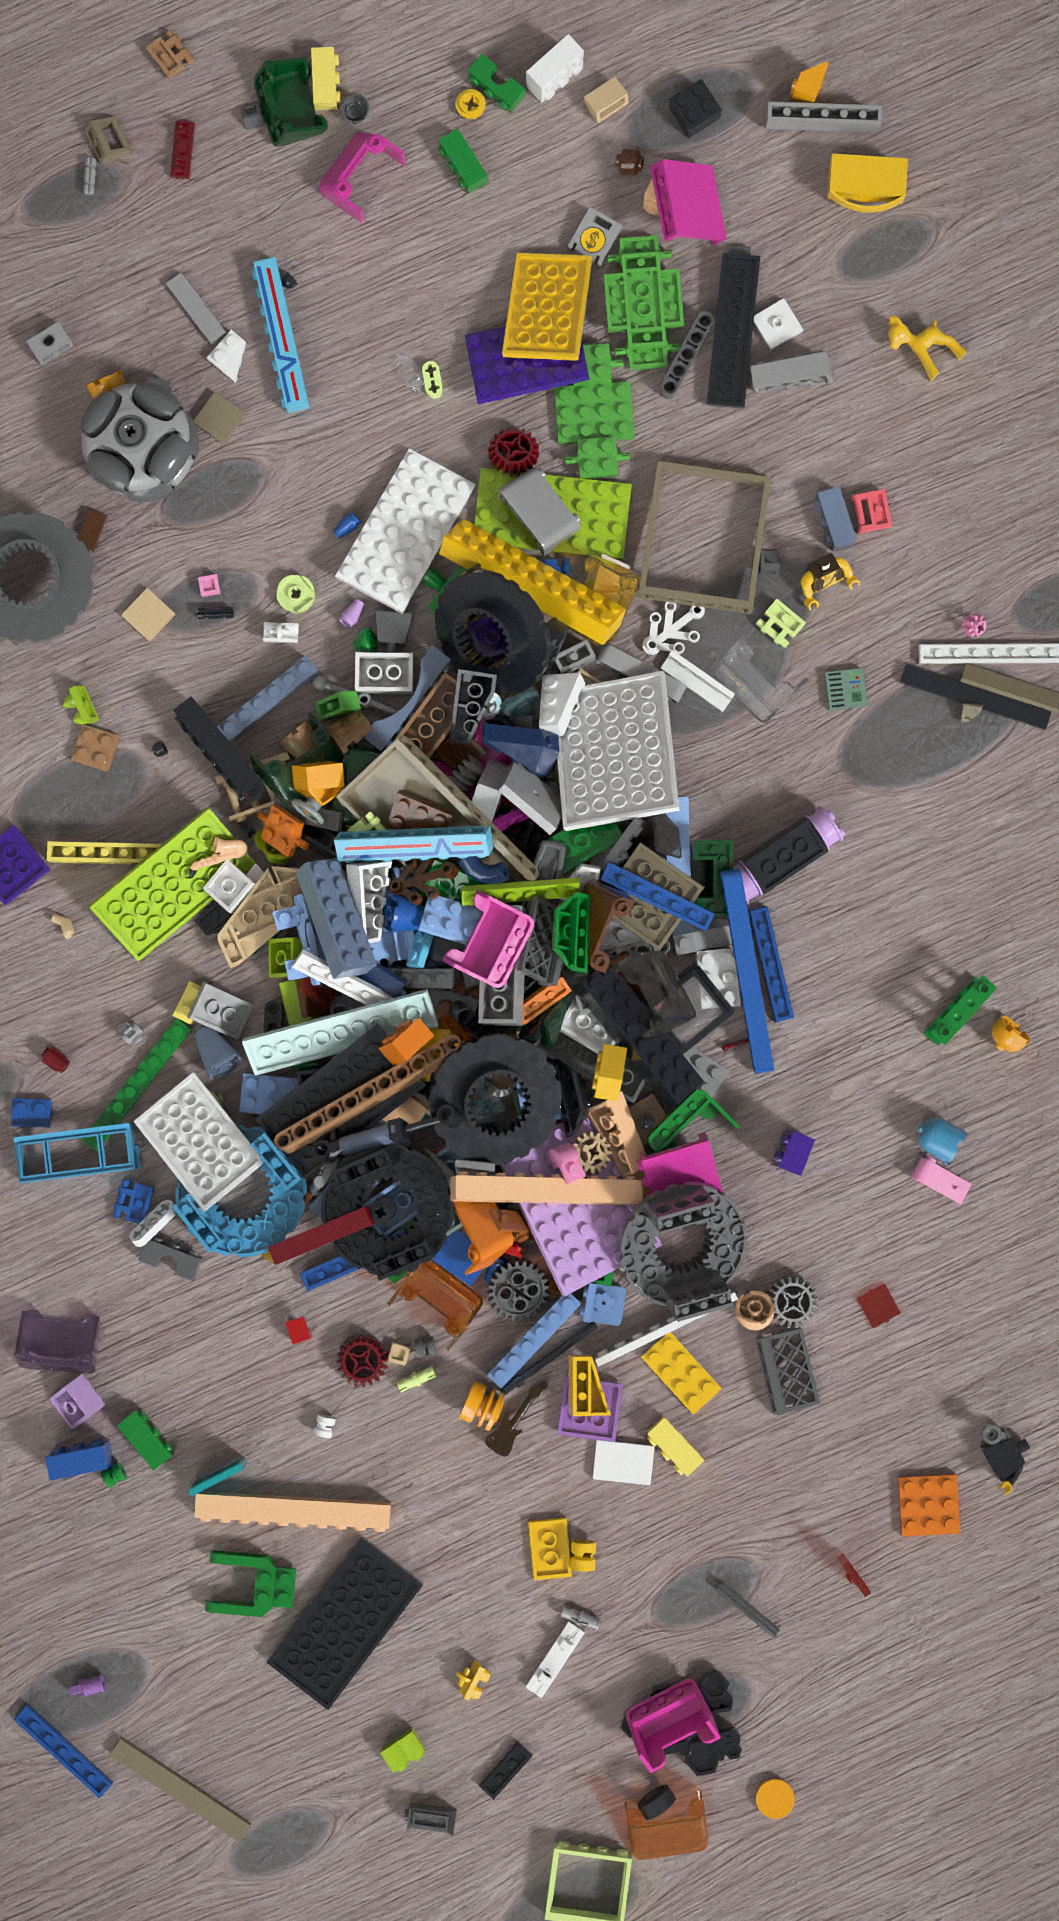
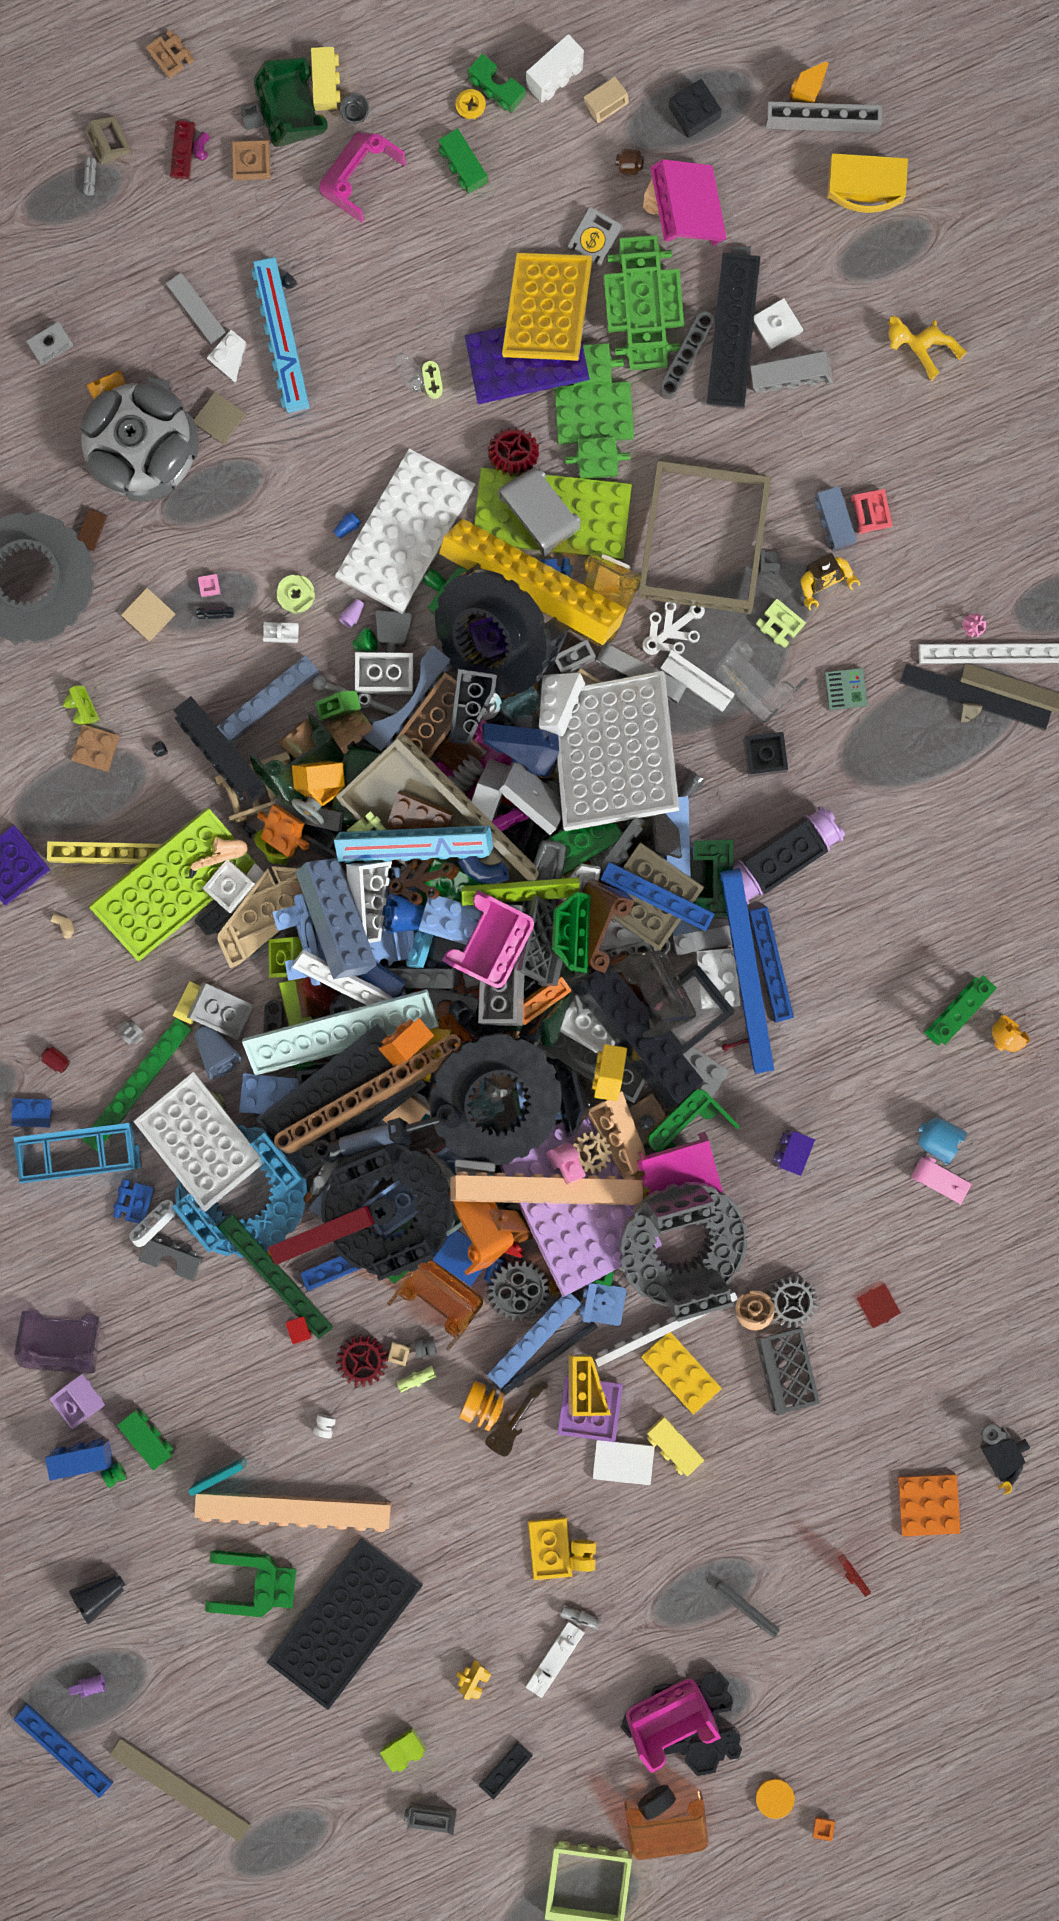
(97, 1596): none -> black cone
(198, 146): none -> magenta arm
(251, 160): none -> medium nougat plate
(274, 1275): none -> dark green tile
(691, 785): none -> flat silver cone
(765, 754): none -> black brick
(823, 1828): none -> orange plate

